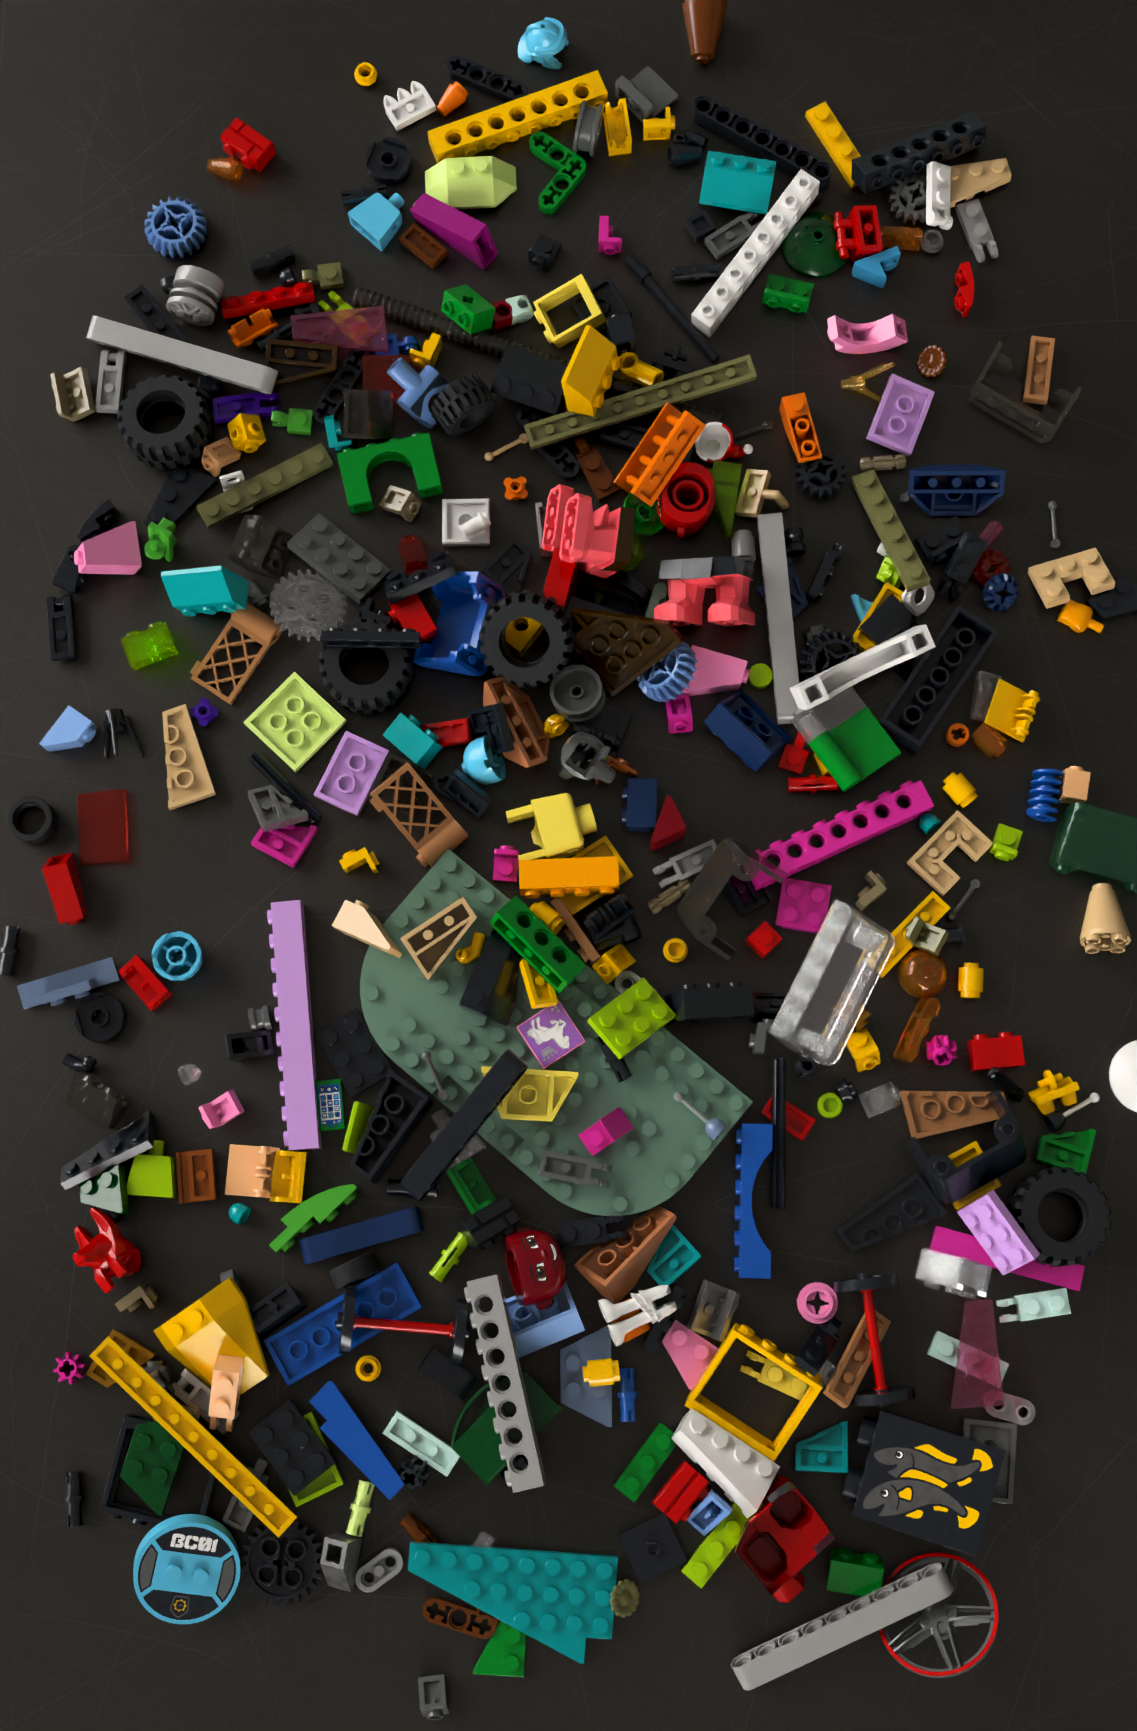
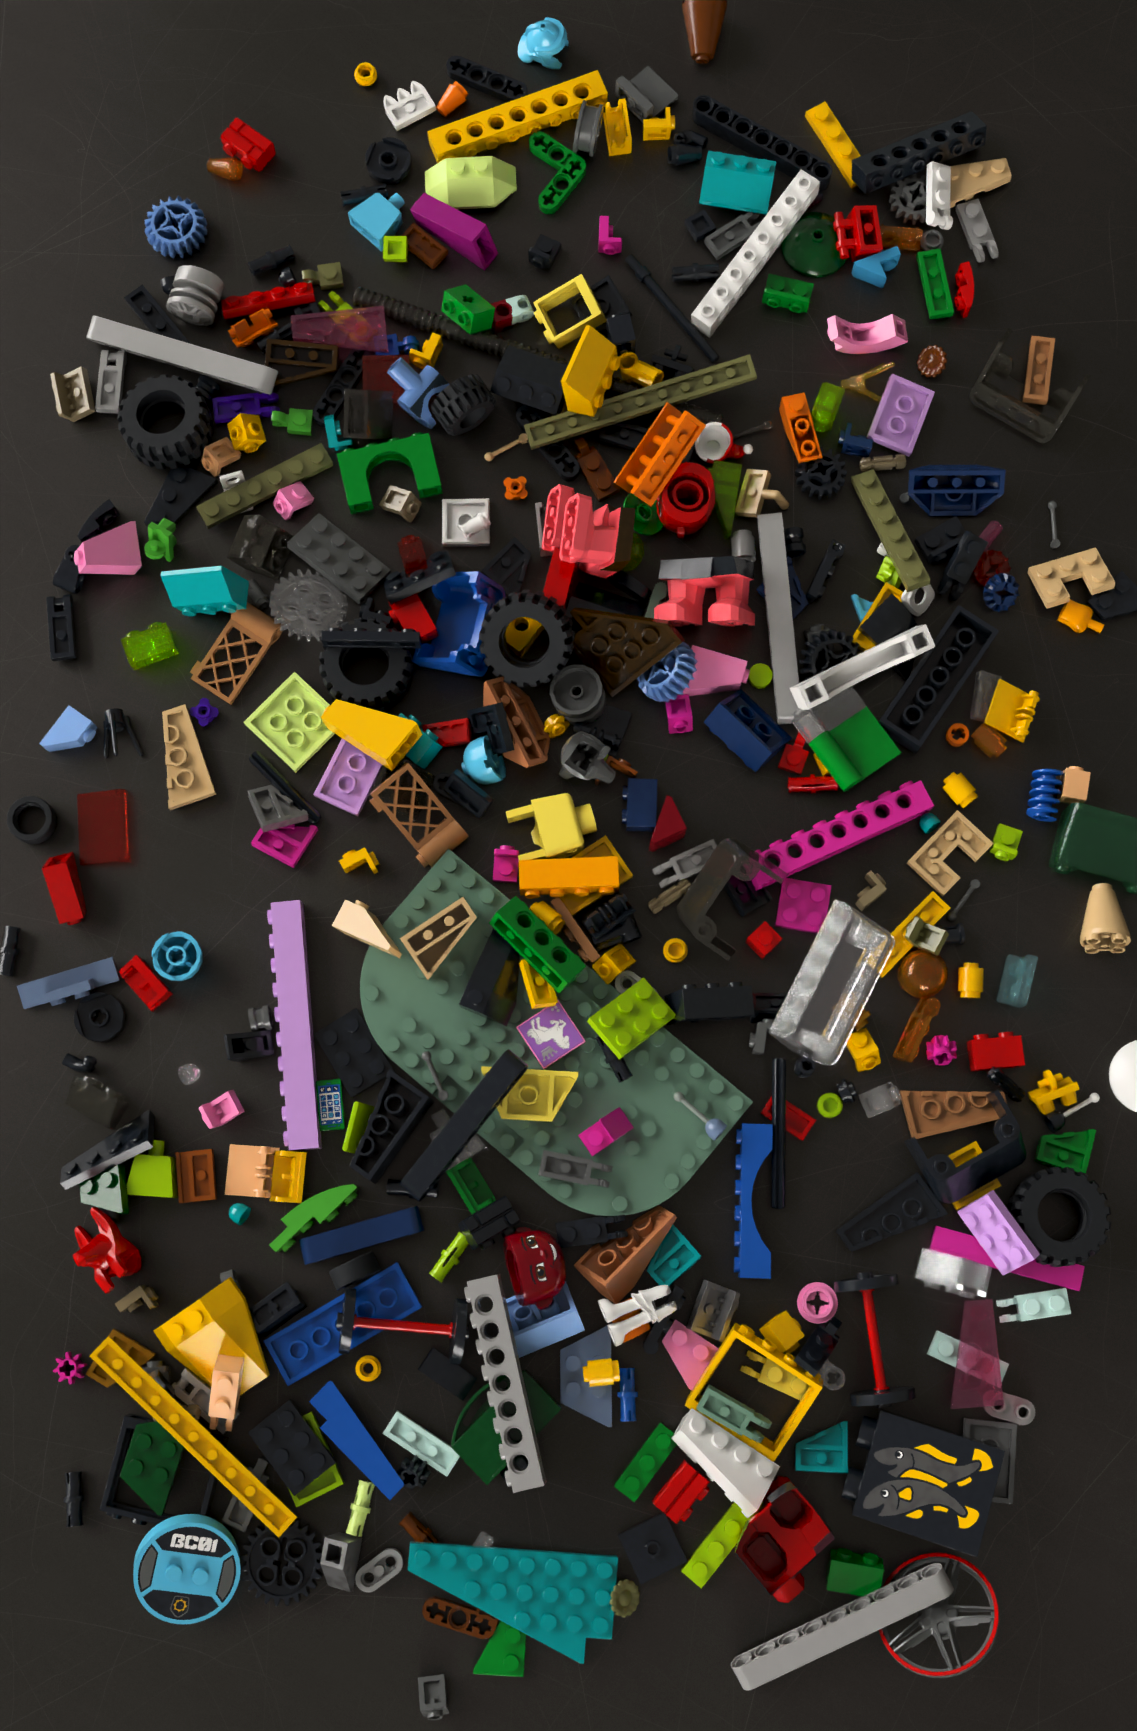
(292, 499): none -> bright pink bracket
(372, 731): none -> yellow slope
(395, 248): none -> lime tile
(473, 951): yellow arm -> none
(709, 1512): medium blue slope -> none
(732, 1413): none -> sand green hinge
(783, 1332): none -> yellow brick
(827, 407): none -> clear neon green brick
(854, 445): none -> dark blue bracket
(854, 1363): medium nougat plate -> none
(935, 284): none -> green plate
(1016, 980): none -> clear light blue bracket

